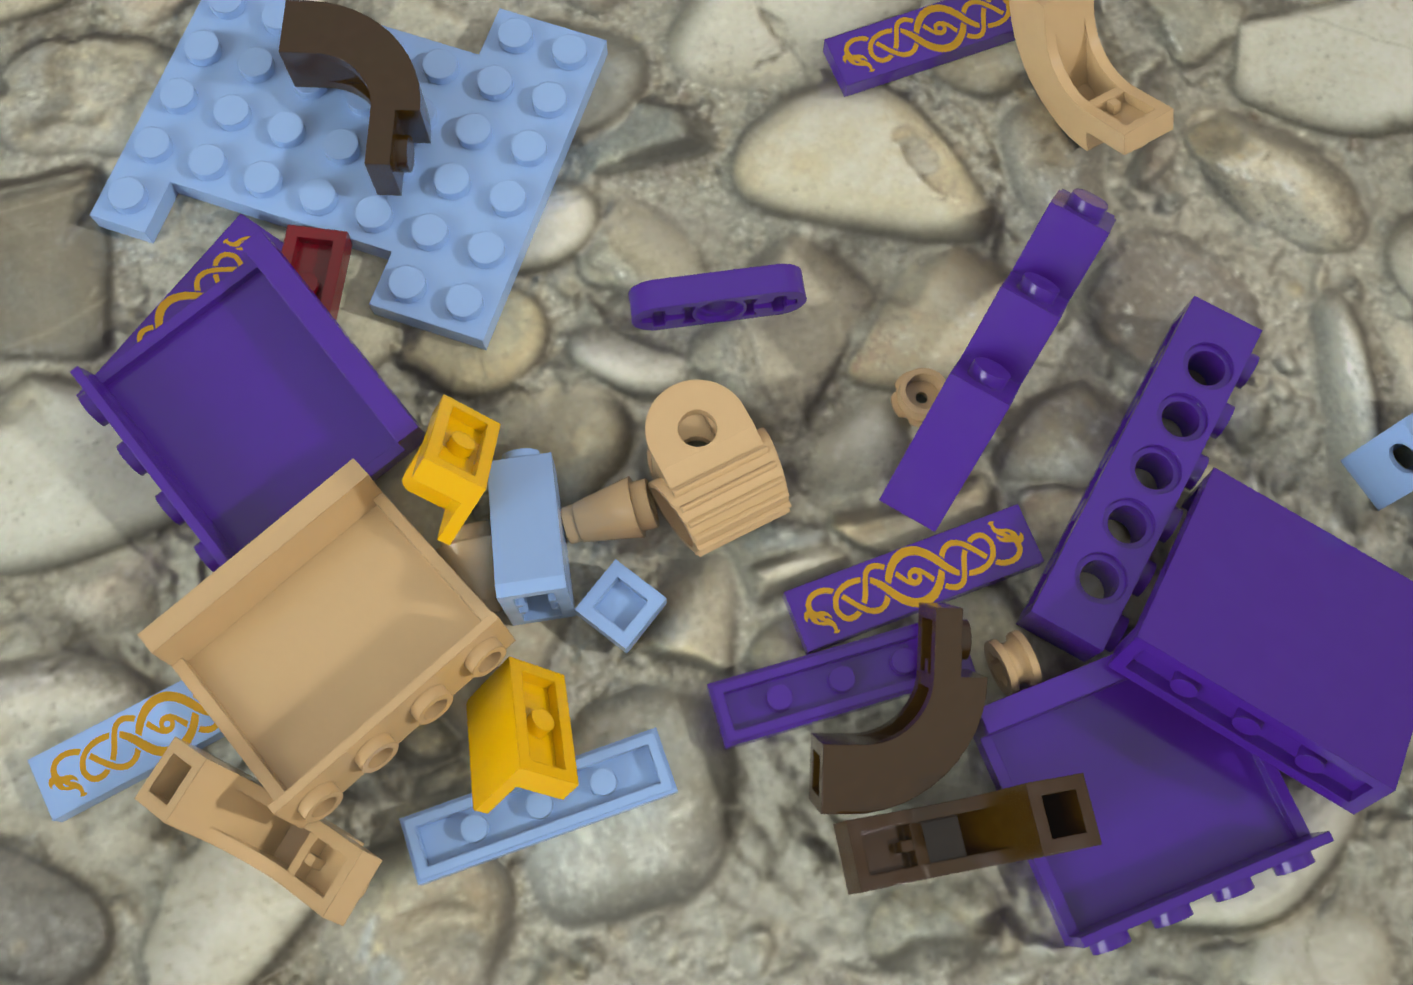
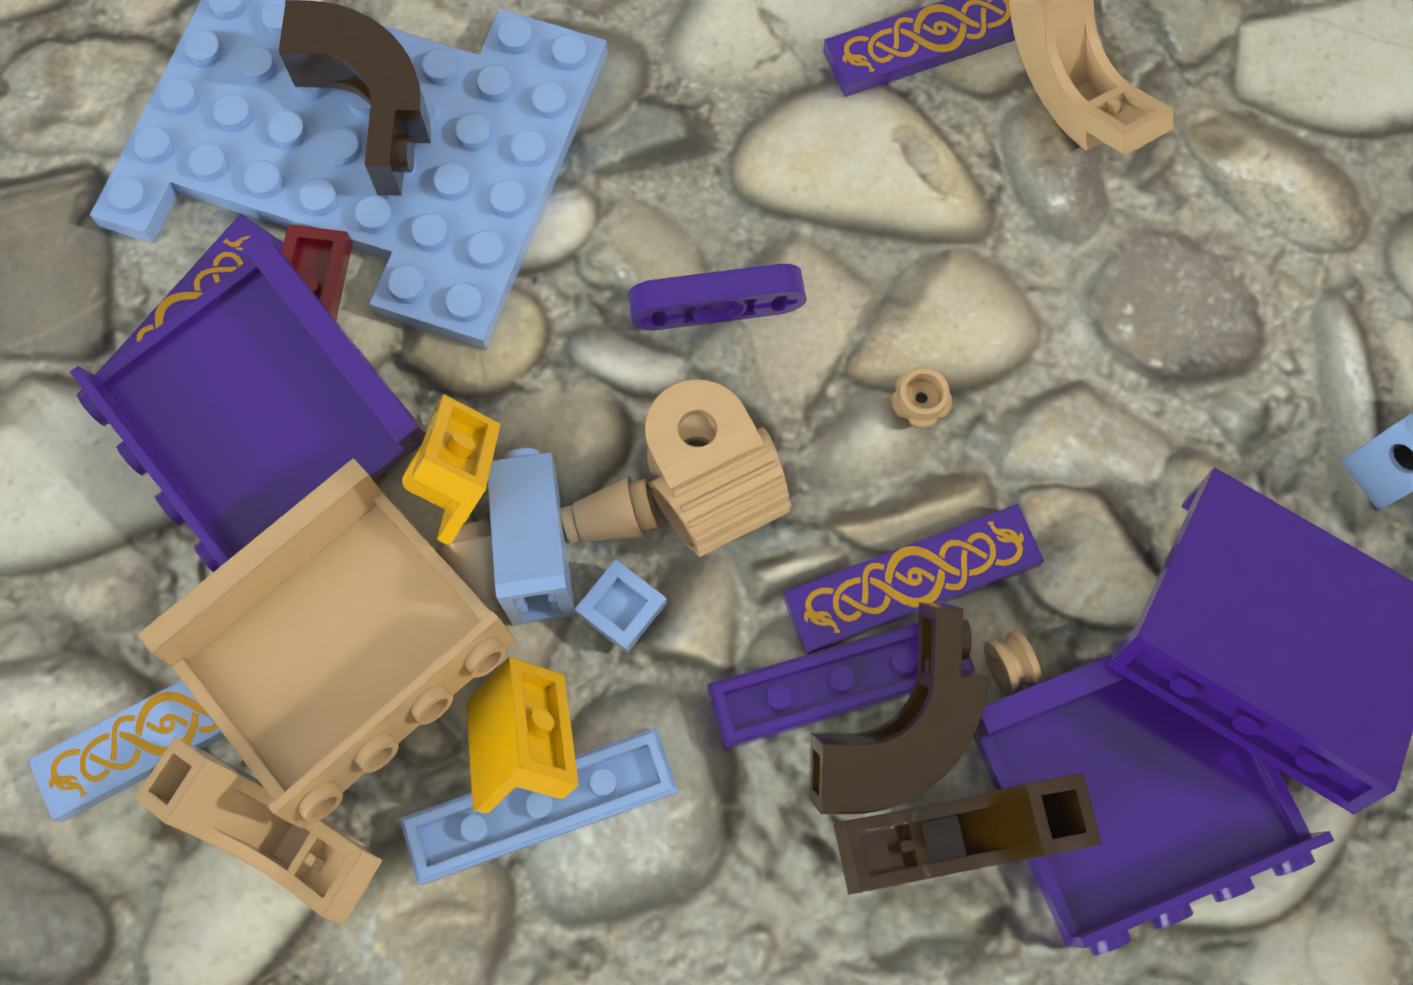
(999, 357): dark purple arch -> none
(1197, 340): dark purple brick -> none

